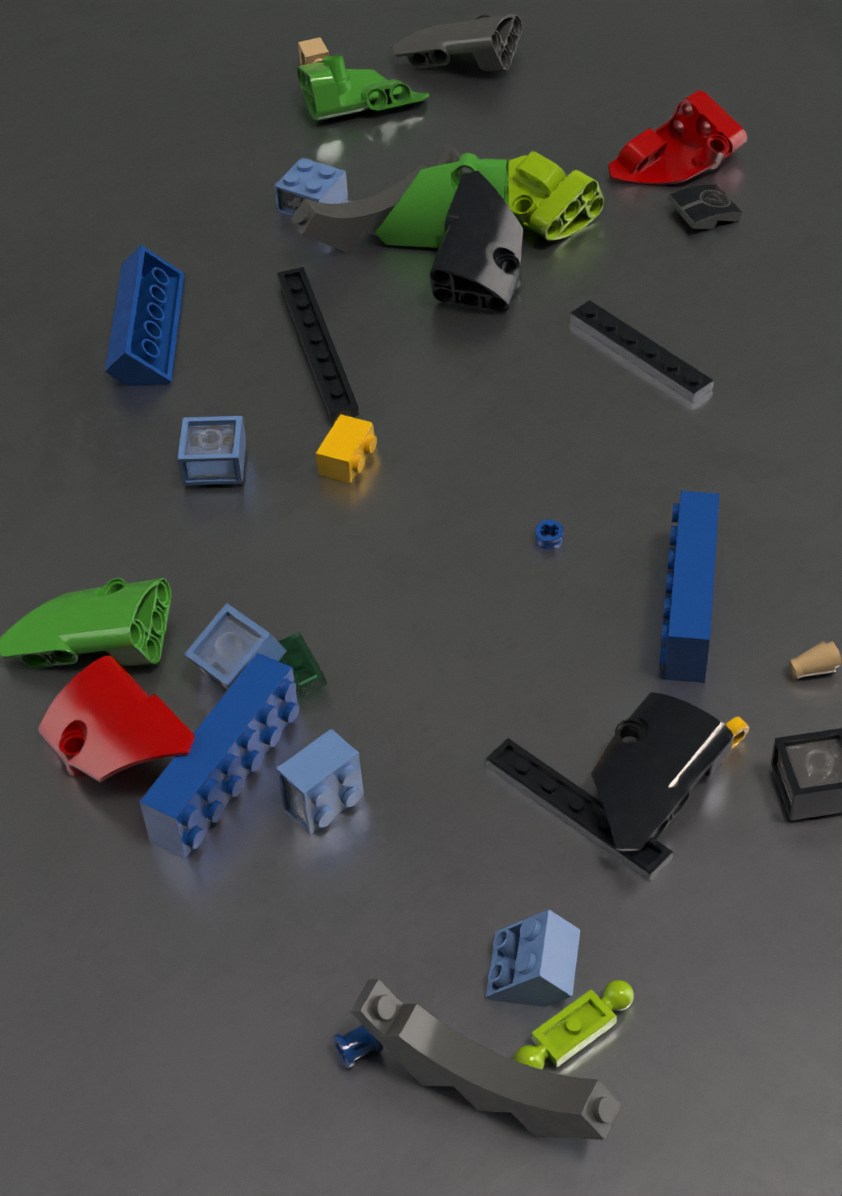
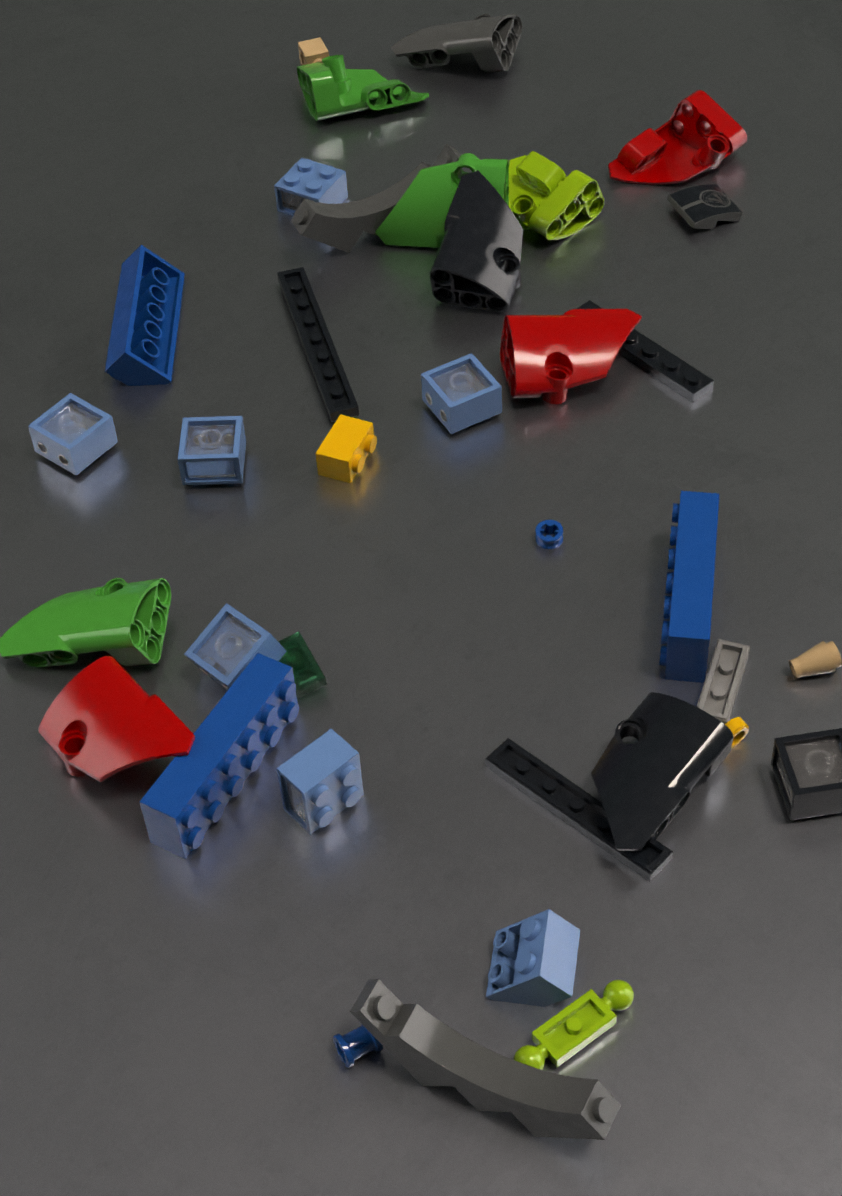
(73, 433): none -> medium blue piece
(461, 393): none -> medium blue piece
(561, 351): none -> red panel
(723, 679): none -> light grey tile

